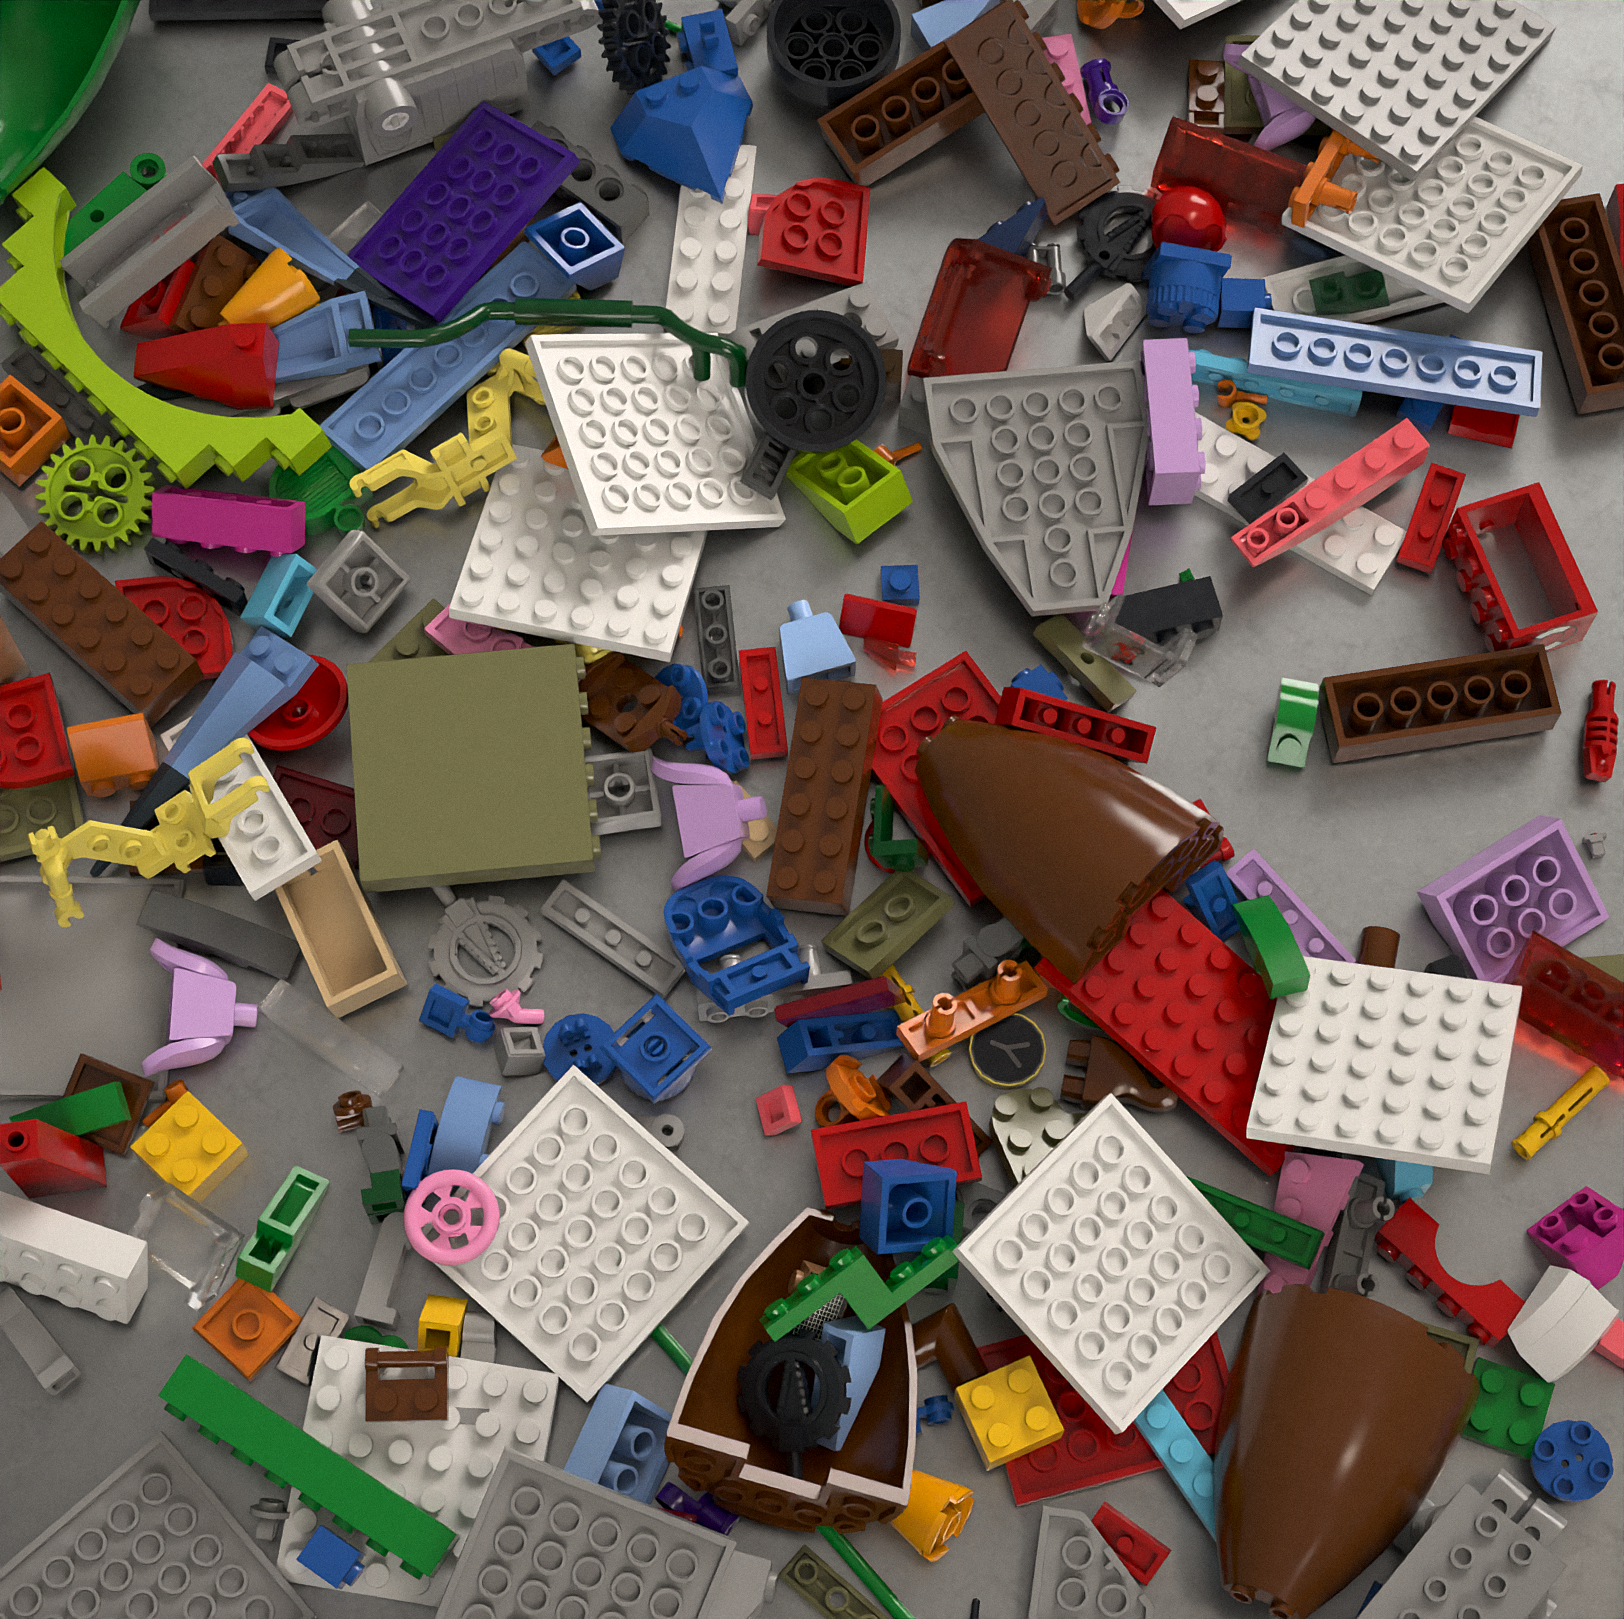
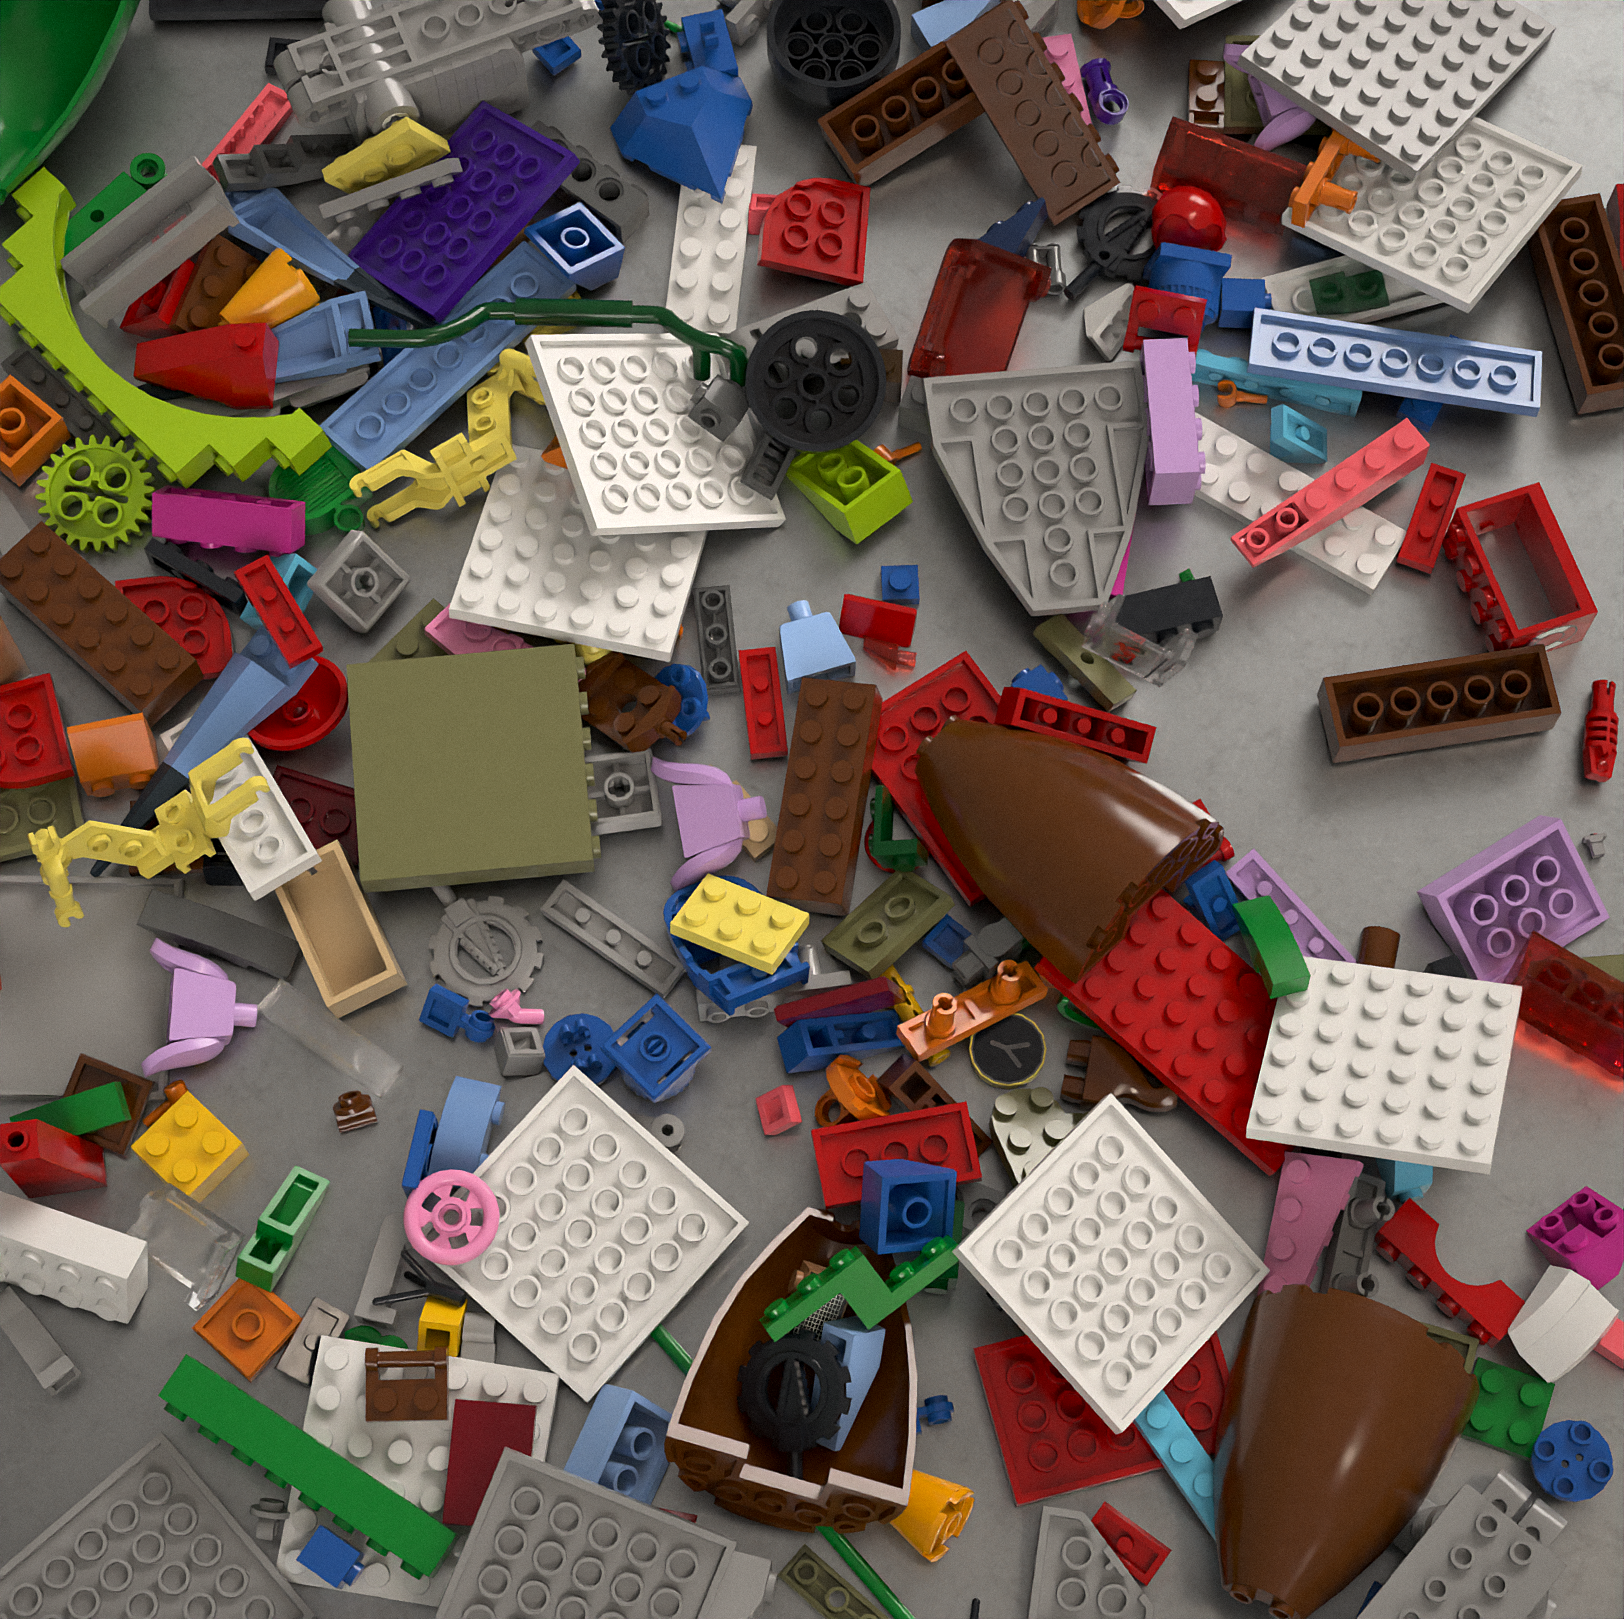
(278, 611): none -> red plate
(381, 1150): hips -> none
(385, 156): none -> light yellow plate
(405, 185): none -> light grey plate
(423, 1279): none -> black plant
(476, 1446): none -> dark red tile
(708, 1513): dark purple connector -> none
(719, 406): none -> dark grey brick
(721, 737): blue plate -> none
(739, 923): none -> light yellow plate
(946, 940): none -> blue plate
(948, 1340): reddish brown brick -> none
(1008, 1412): yellow brick -> none
(1166, 313): none -> red plate
(1249, 411): yellow plate -> none
(1265, 1228): green tile -> none
(1267, 488): black plate -> none
(1293, 722): green brick -> none
(1296, 437): none -> medium azure slope
(1484, 425): red piece -> none
(1548, 1124): yellow pin -> none

